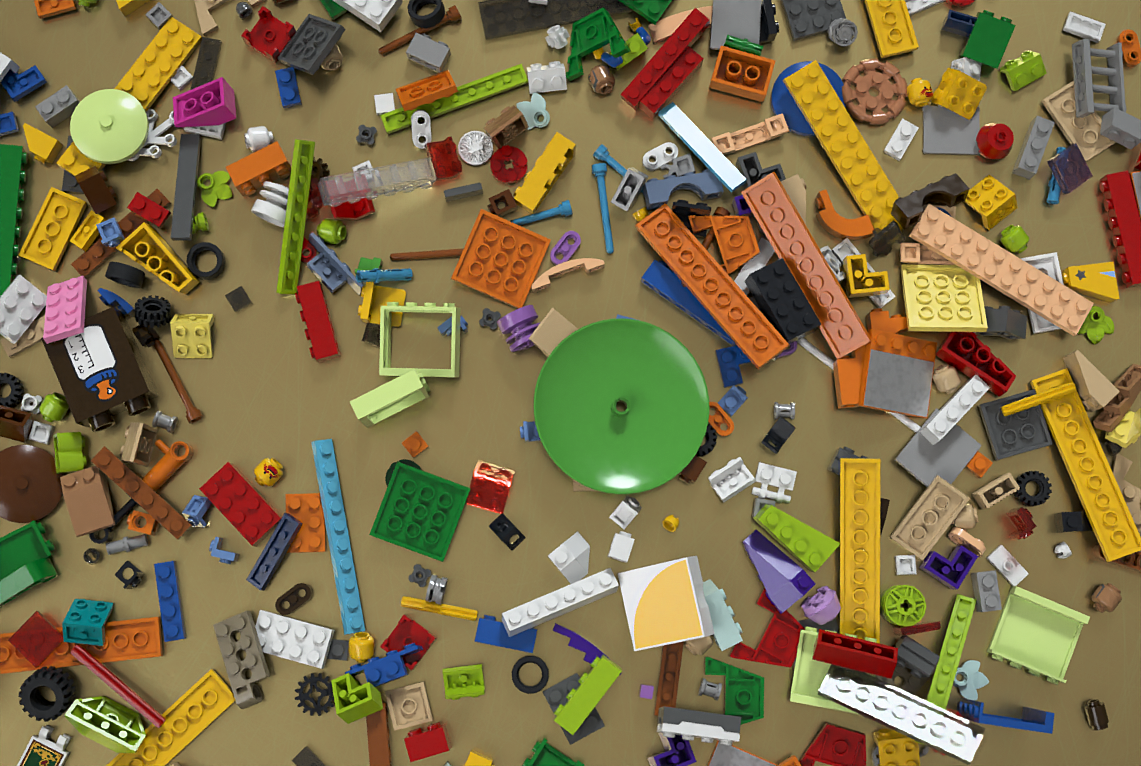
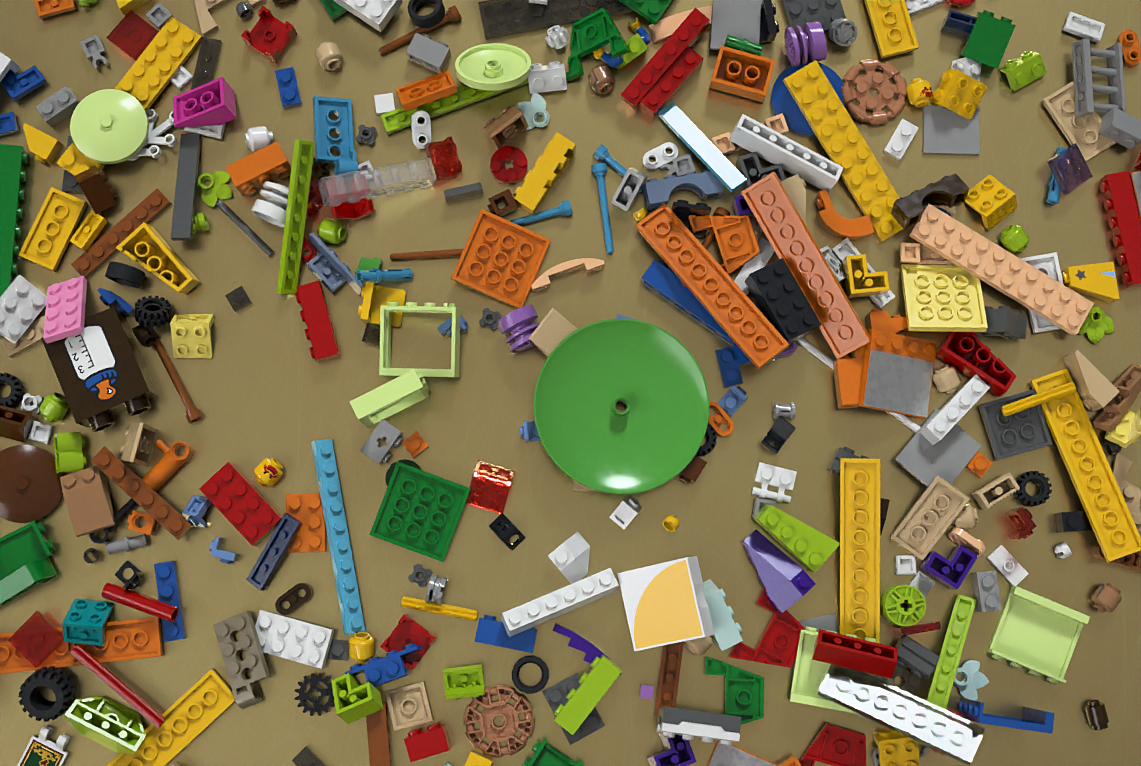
(94, 50): none -> light grey plate
(110, 232): medium blue bracket -> none
(132, 35): none -> clear red tile
(140, 602): none -> red piece
(149, 210): red plate -> none
(164, 421): light grey bush -> none
(195, 250): black tyre -> none
(245, 228): none -> dark grey bar
(311, 44): dark grey plate -> none
(343, 126): none -> dark azure hinge
(382, 431): none -> light grey brick
(475, 148): white wheel -> none
(493, 66): none -> yellowish green dish
(495, 733): none -> nougat plate
(564, 248): medium lavender plate -> none
(621, 547): white brick -> none
(710, 689): light grey bush -> none
(731, 479): white bracket -> none
(784, 151): none -> white brick
(805, 43): none -> medium lavender wheel
(822, 606): lavender cone -> none
(884, 238): clear smoke hips -> none
(922, 583): none -> white tile
(995, 140): red cone -> none
(1033, 147): light grey brick -> none

